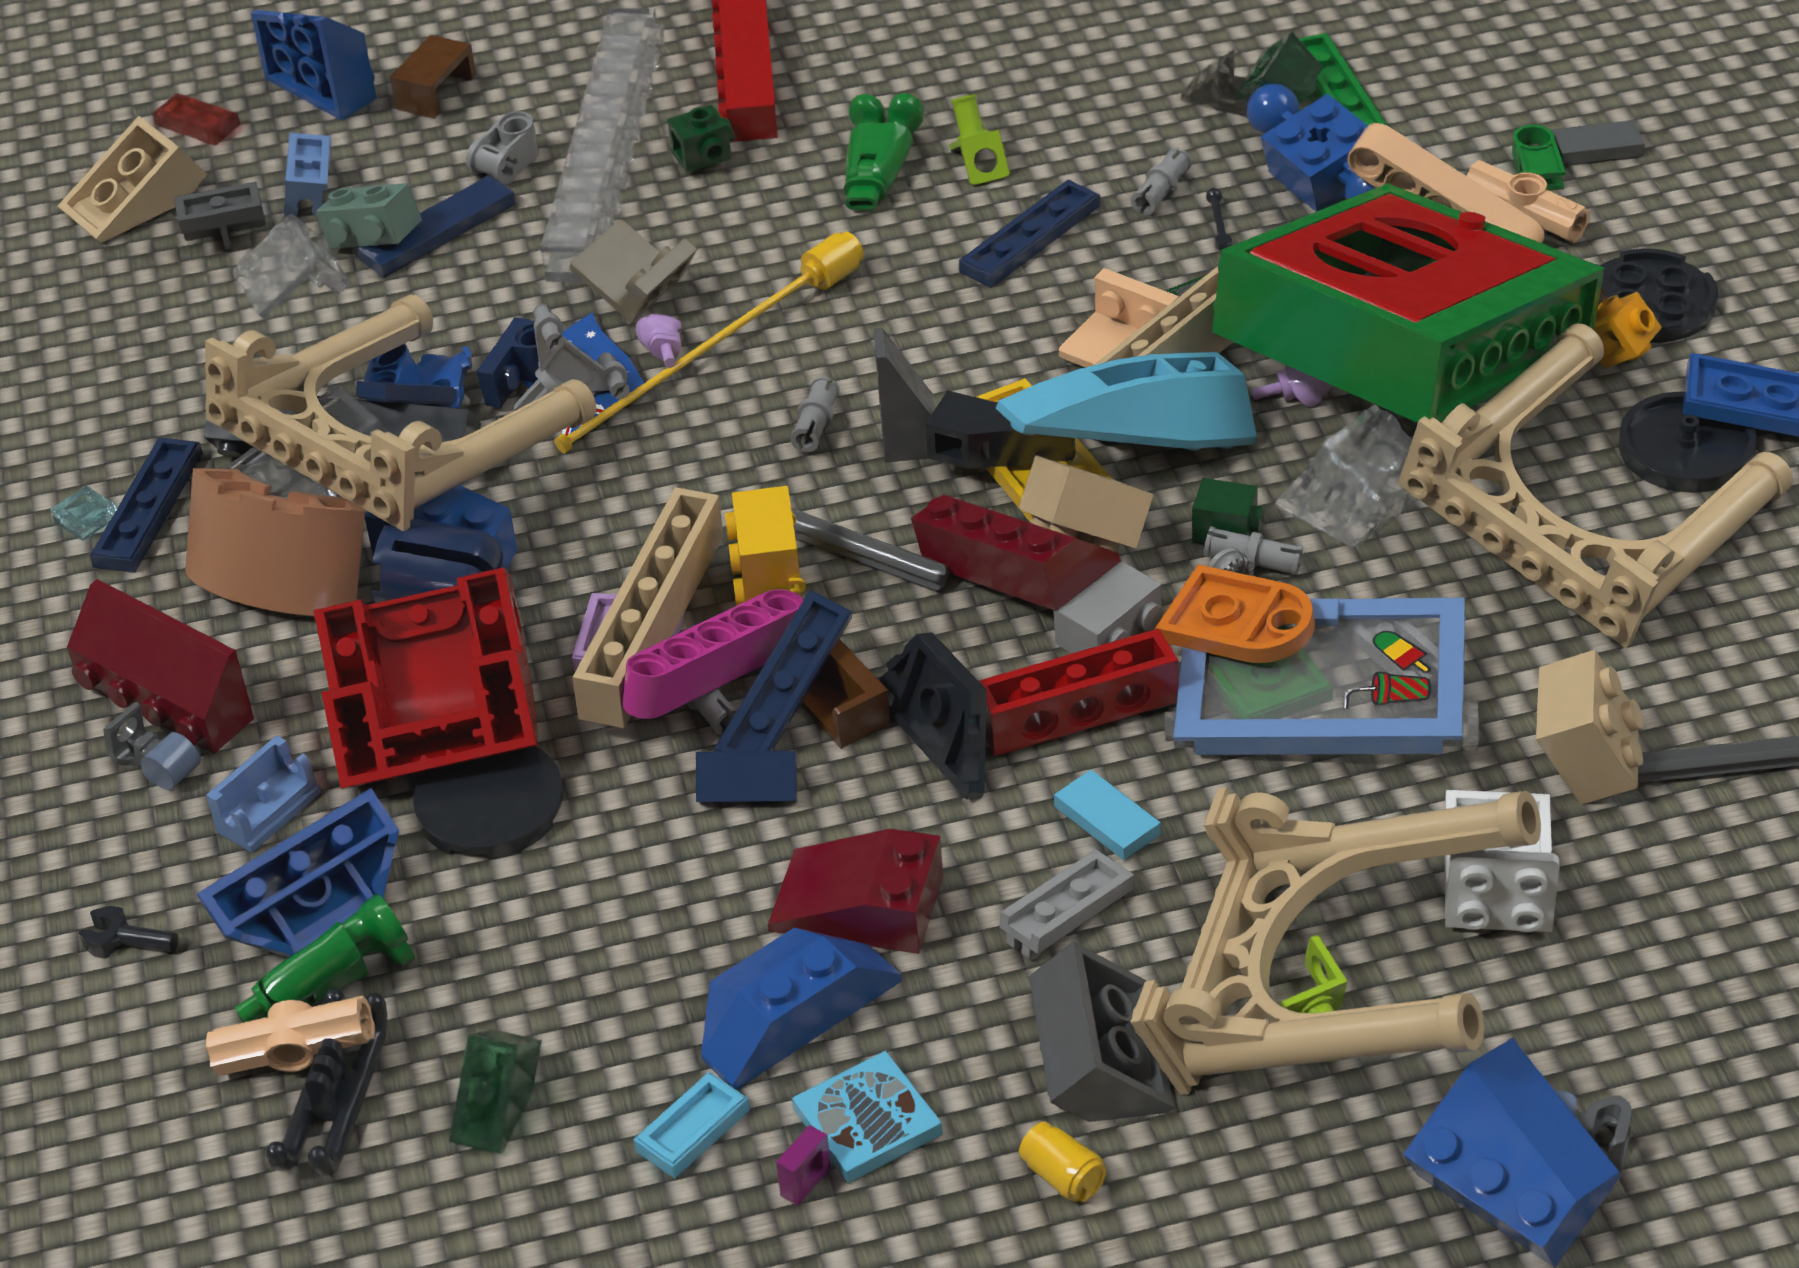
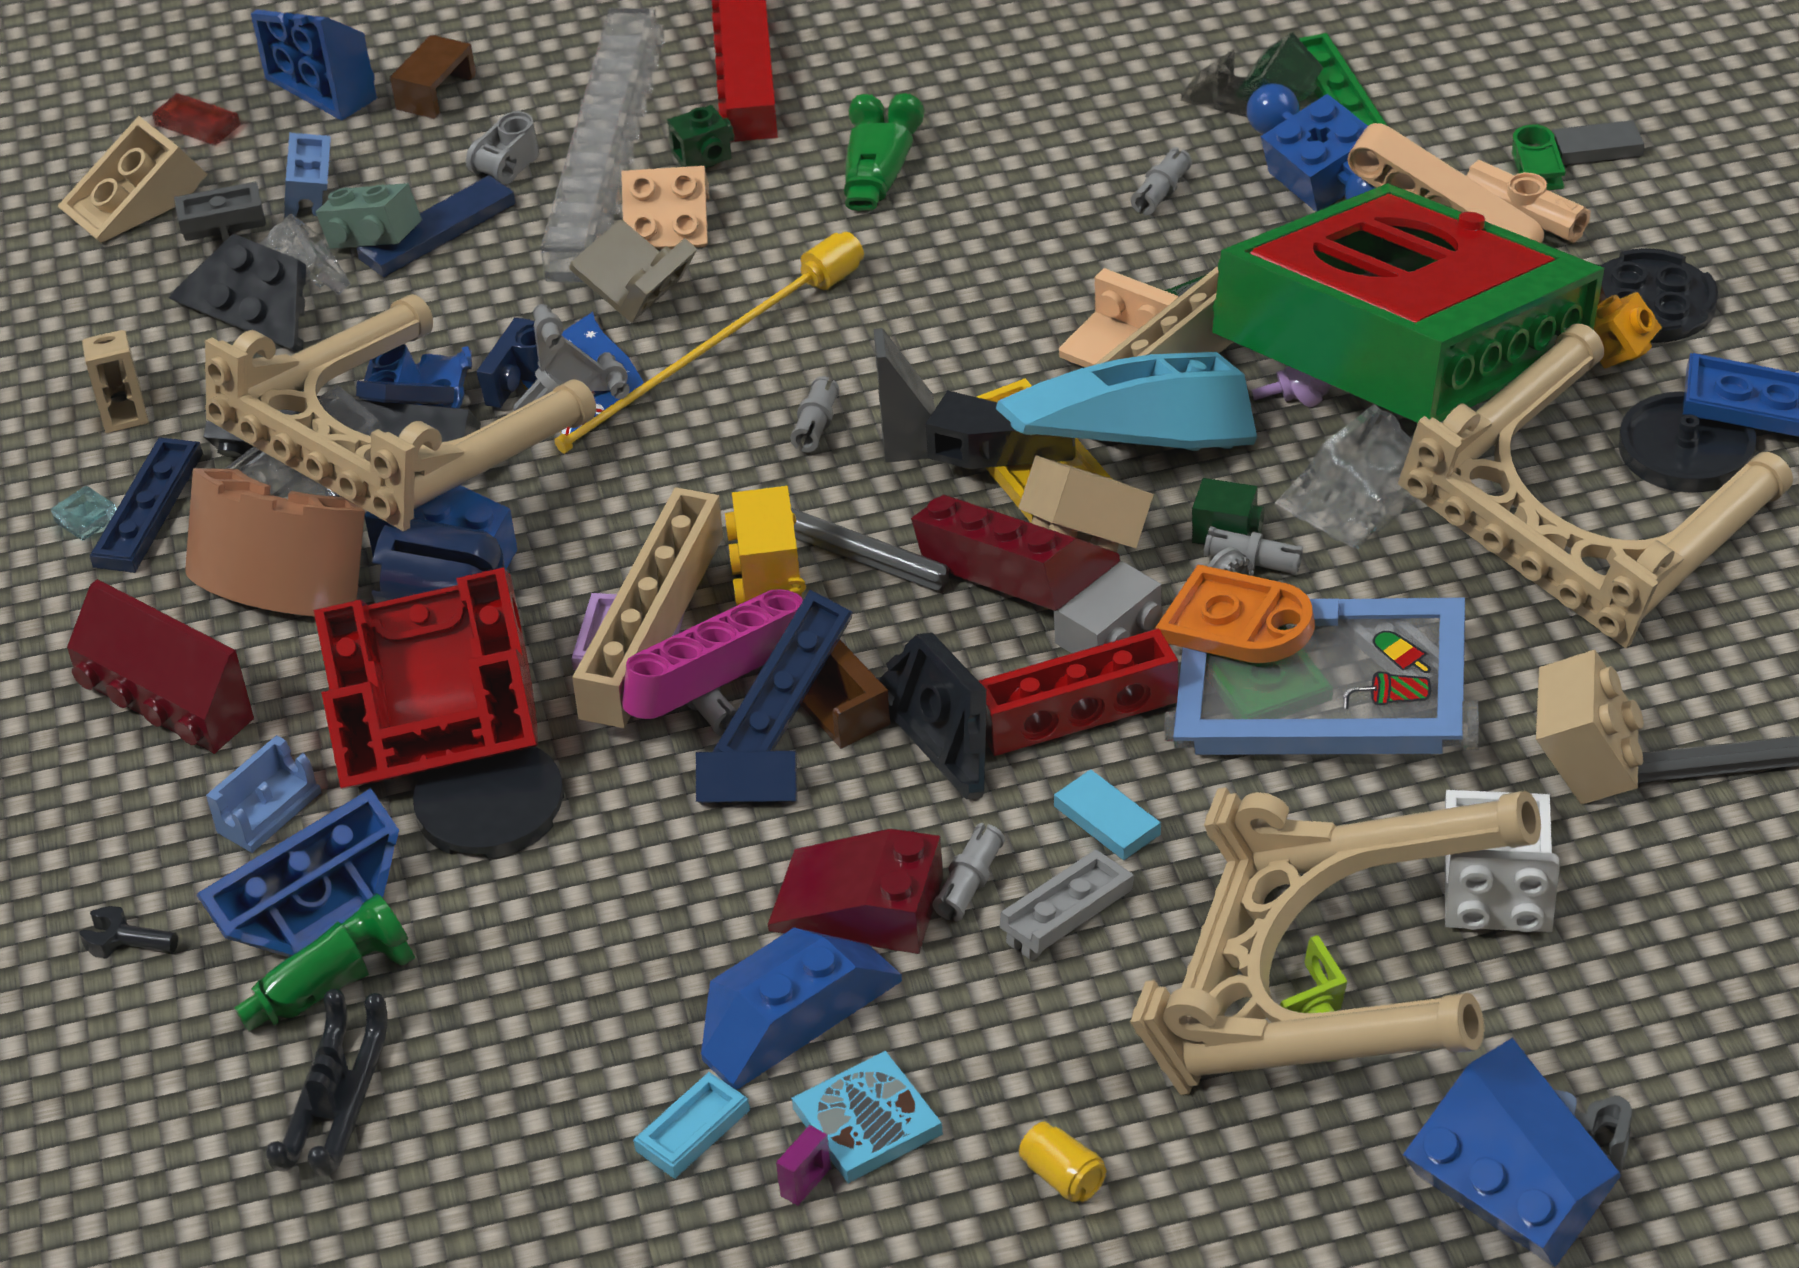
(113, 371): none -> tan torso
(162, 761): leg -> none
(249, 290): none -> black wing
(289, 1035): light nougat piece -> none
(493, 1088): clear green slope -> none
(660, 336): lavender piece -> none
(667, 204): none -> light nougat bracket
(968, 872): none -> light grey pin
(974, 138): lime bracket -> none
(1029, 233): dark blue tile -> none
(1087, 1042): dark grey slope -> none
(1222, 240): black hinge -> none

